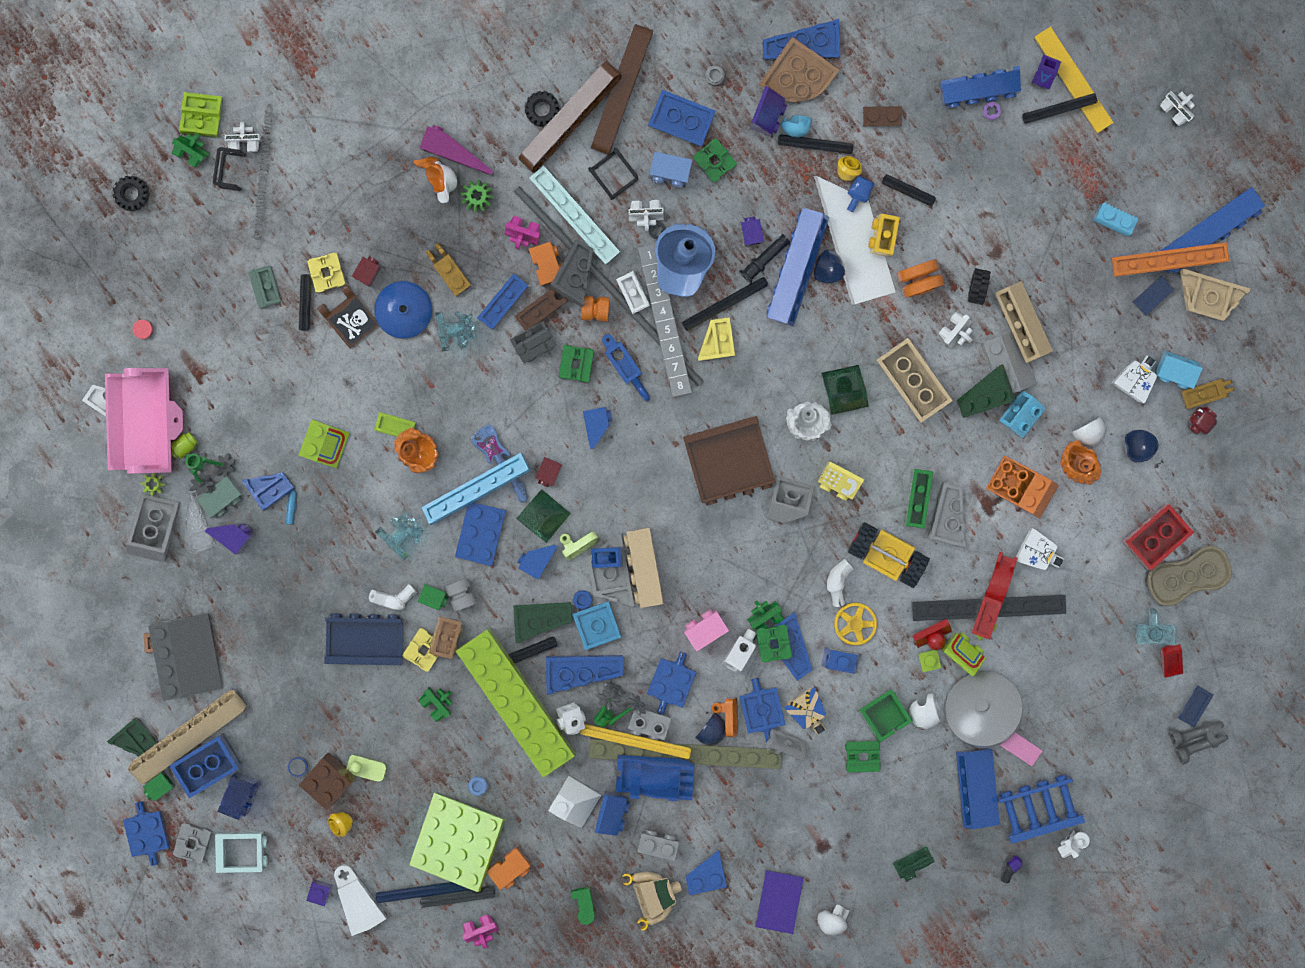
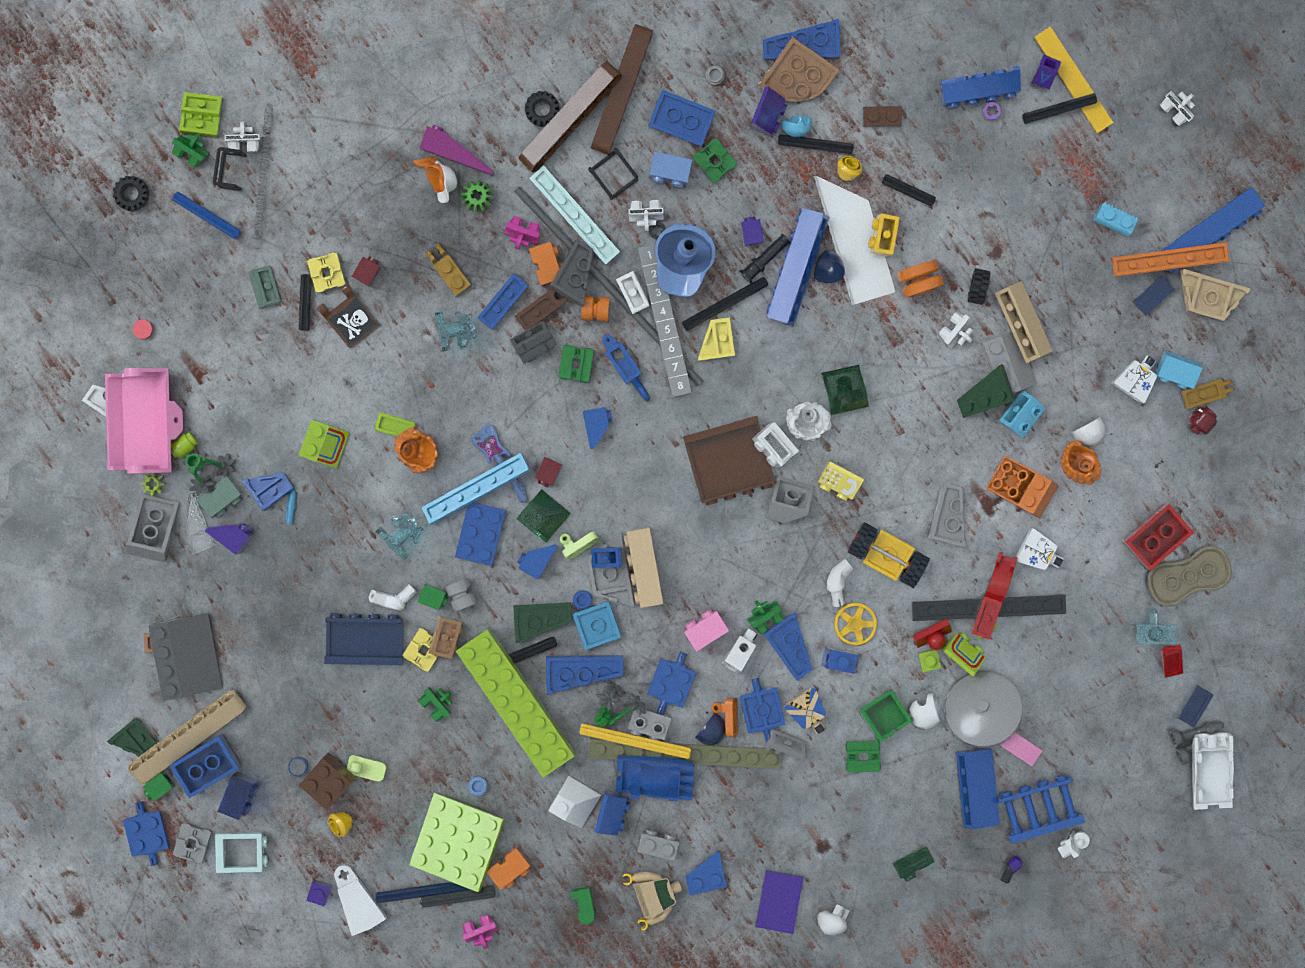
(206, 215): none -> blue axle
(408, 323): blue dish -> none
(570, 719): white brick -> none
(774, 445): none -> white window
(783, 648): green piece -> none
(859, 192): blue piece -> none
(914, 379): tan brick -> none
(918, 498): green brick -> none
(1140, 445): dark blue helmet -> none
(1212, 770): none -> white piece

